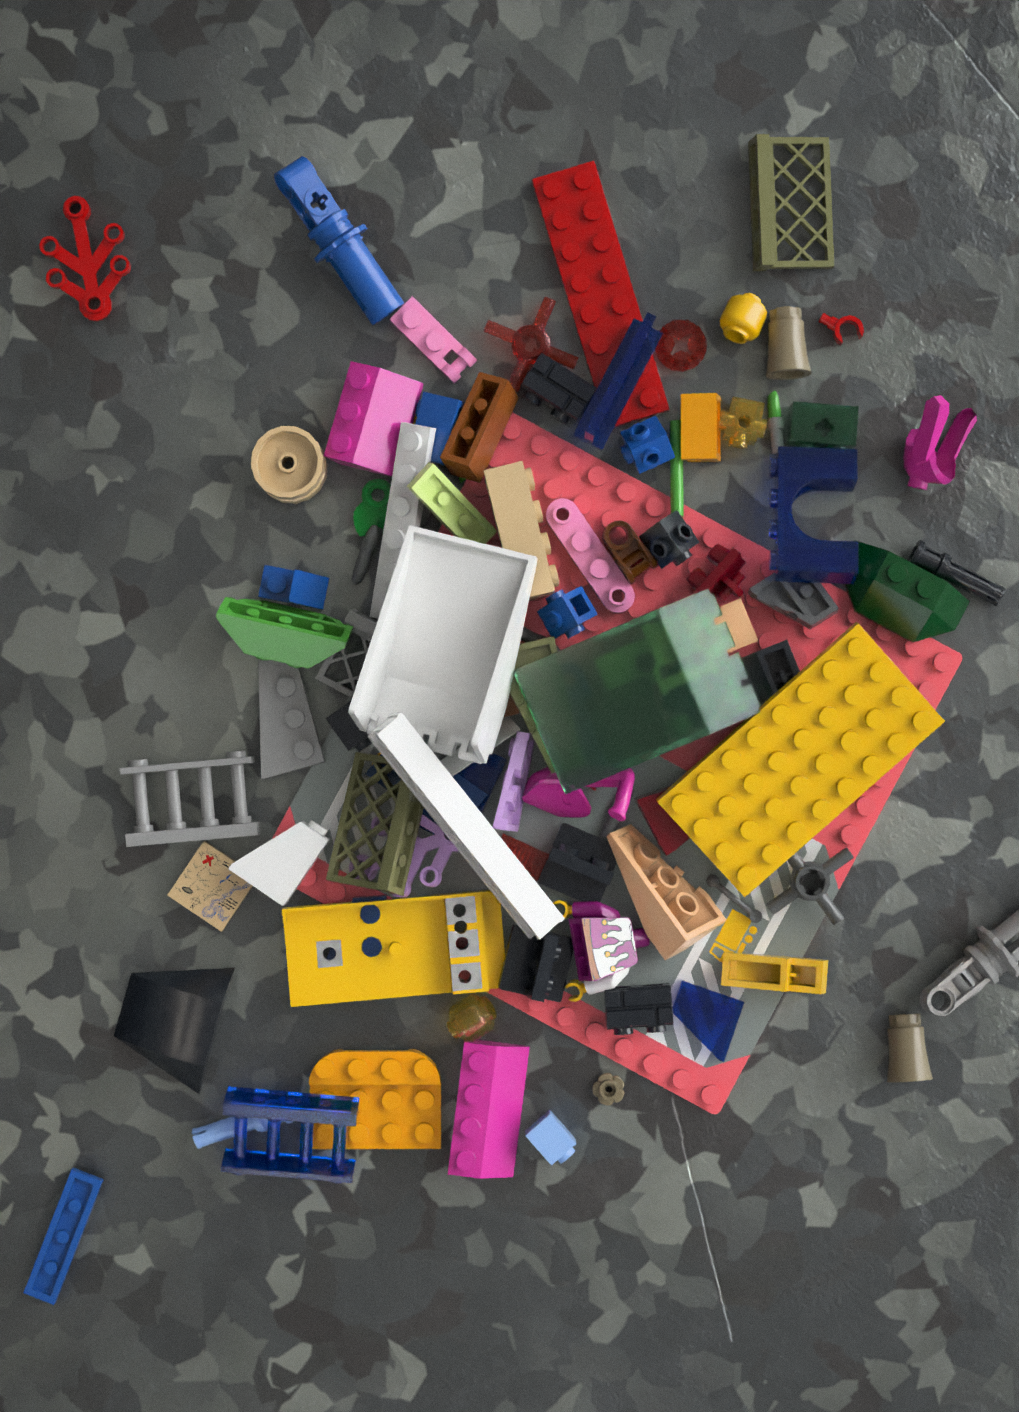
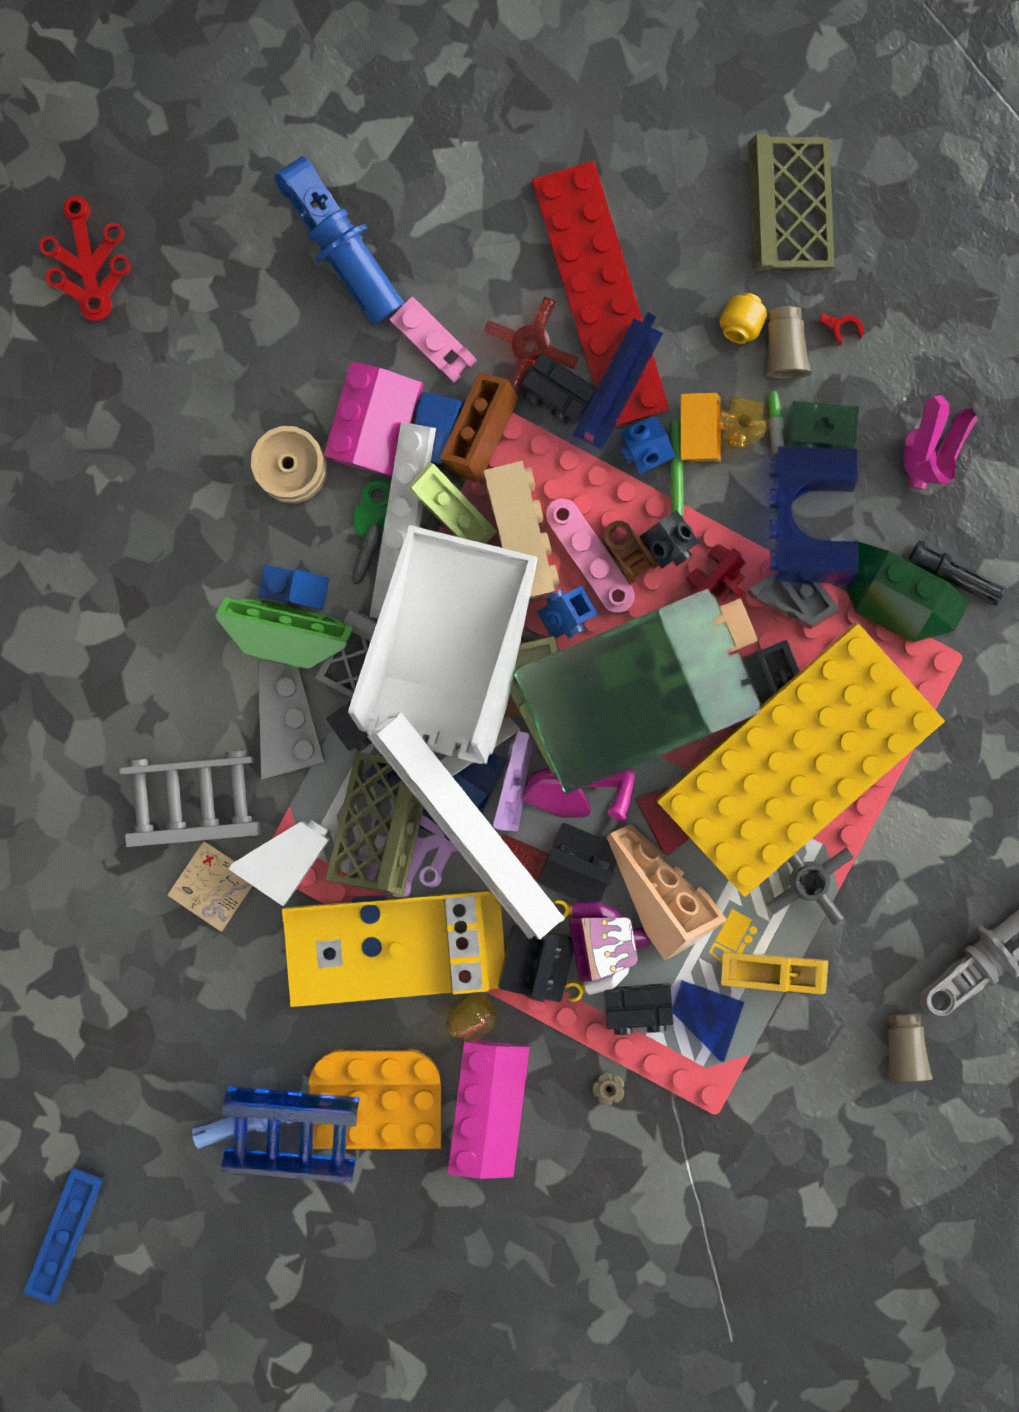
(174, 1019): black wedge -> none
(551, 1138): light blue brick -> none
(681, 361): clear red gear -> none
(754, 915): dark grey hinge -> none

